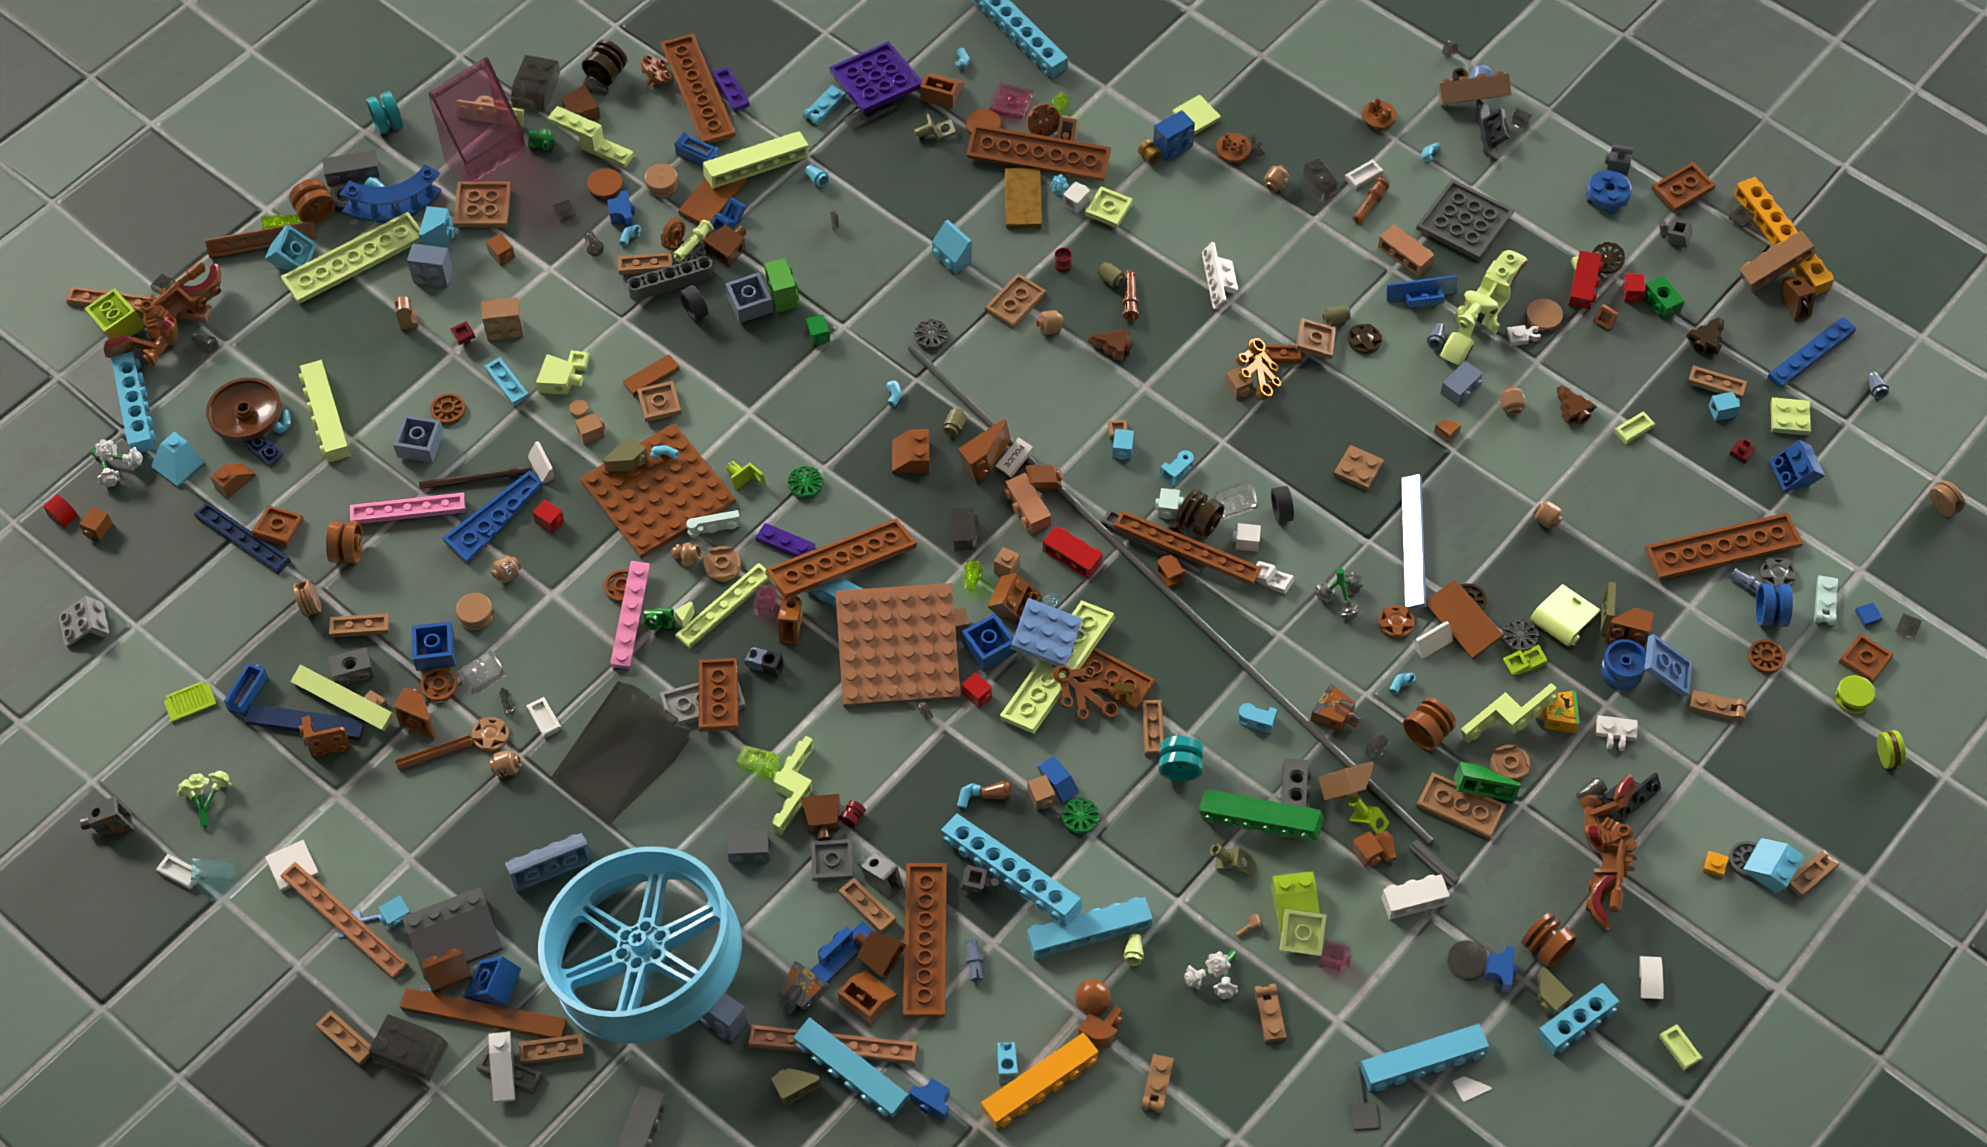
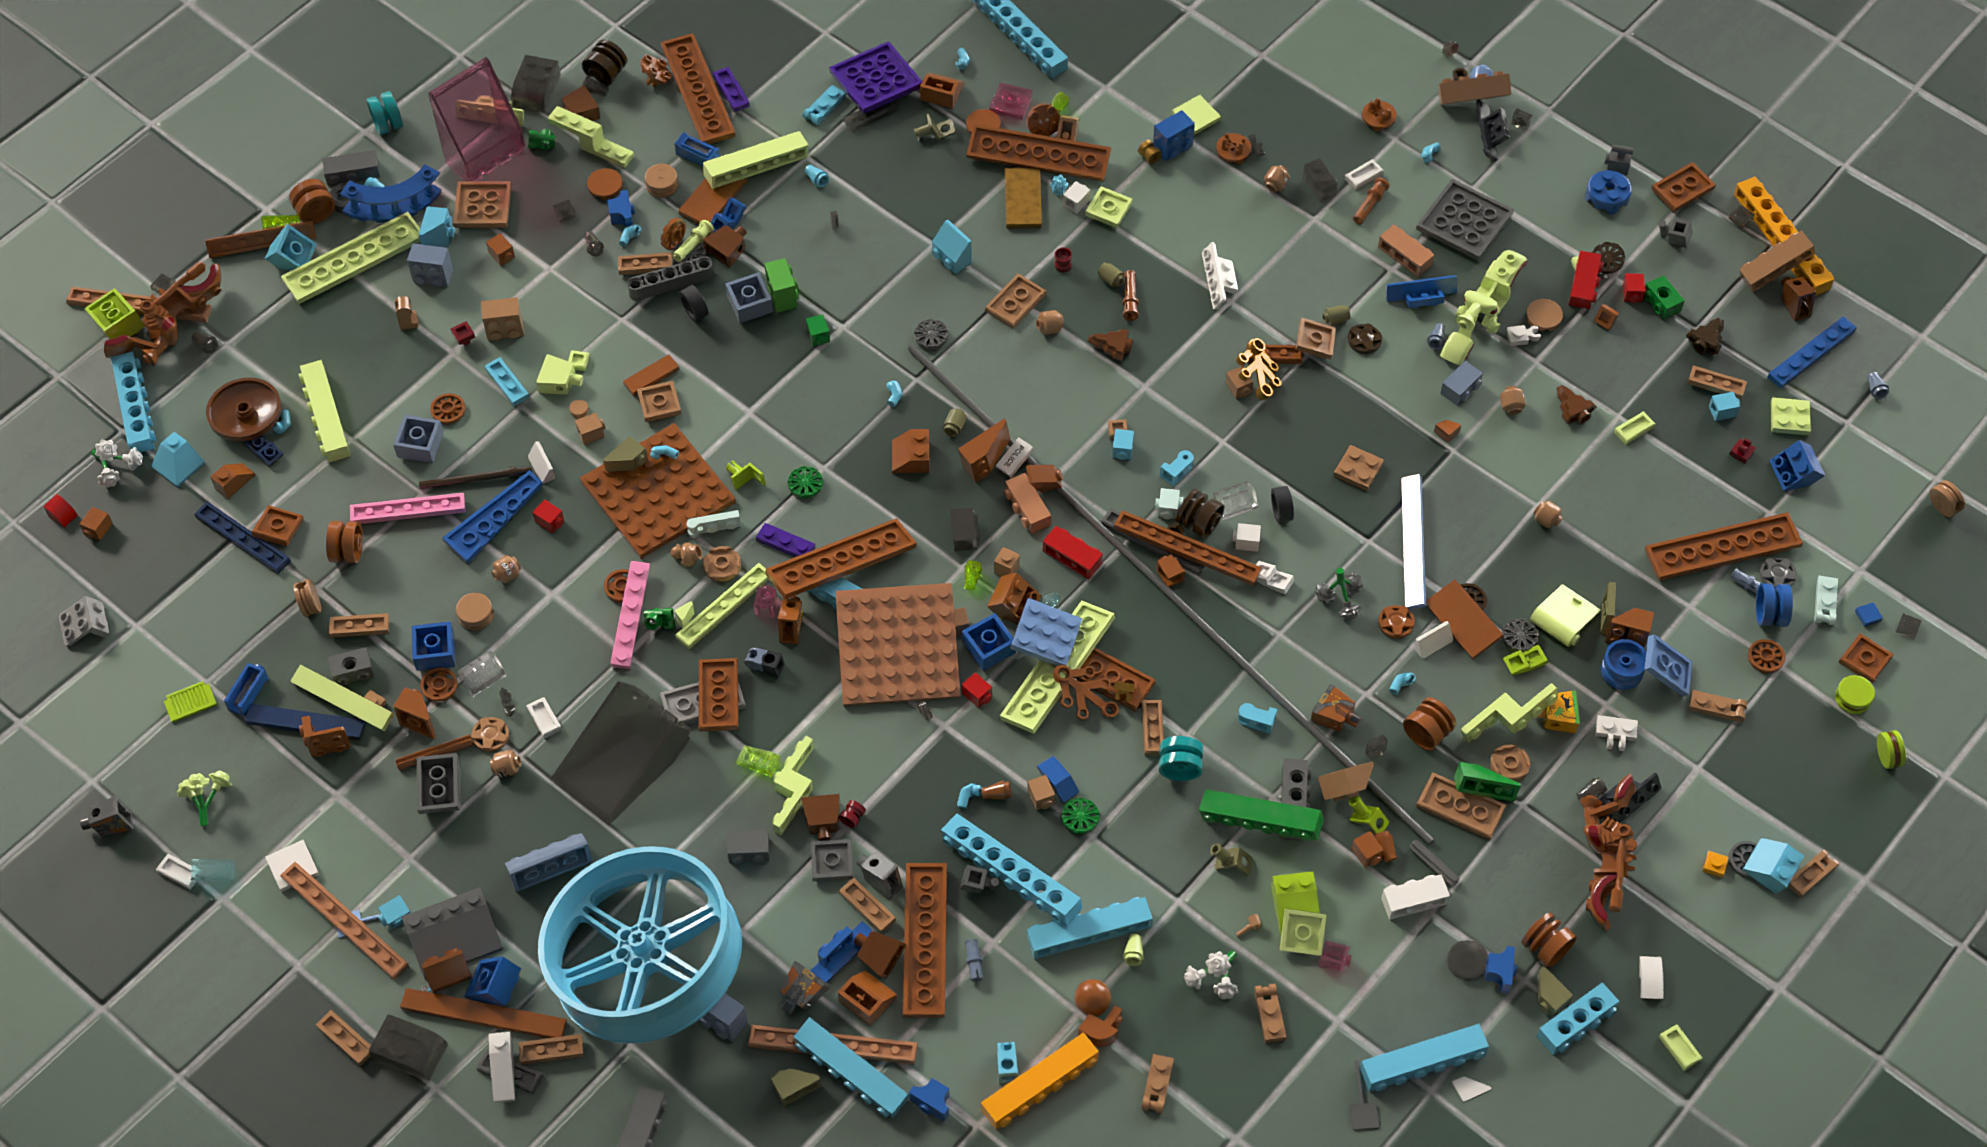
(438, 783): none -> dark grey brick

